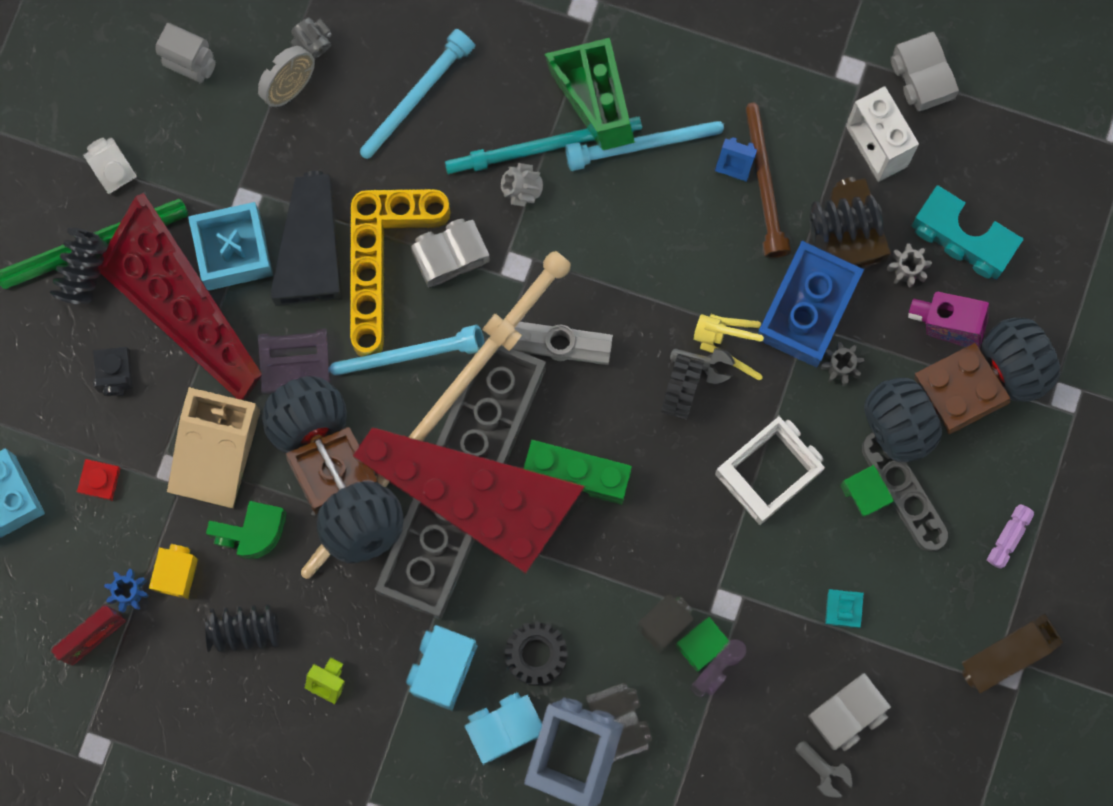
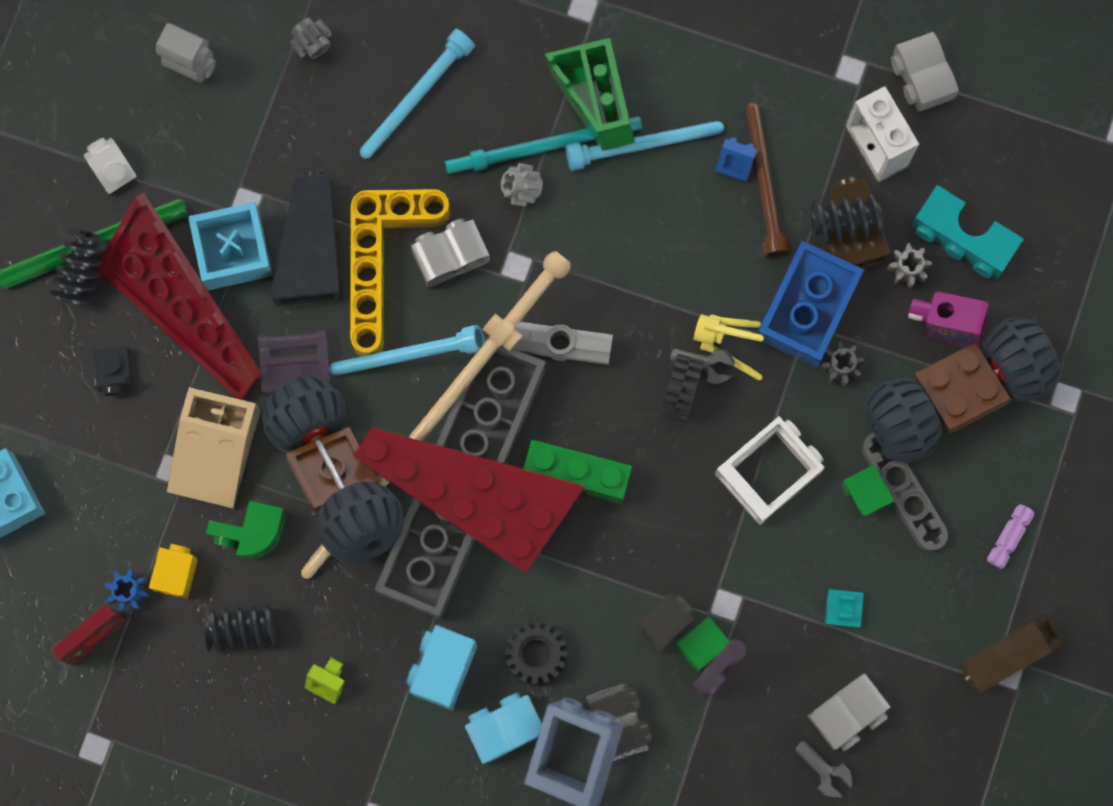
(98, 480): red plate -> none
(287, 77): tile -> none

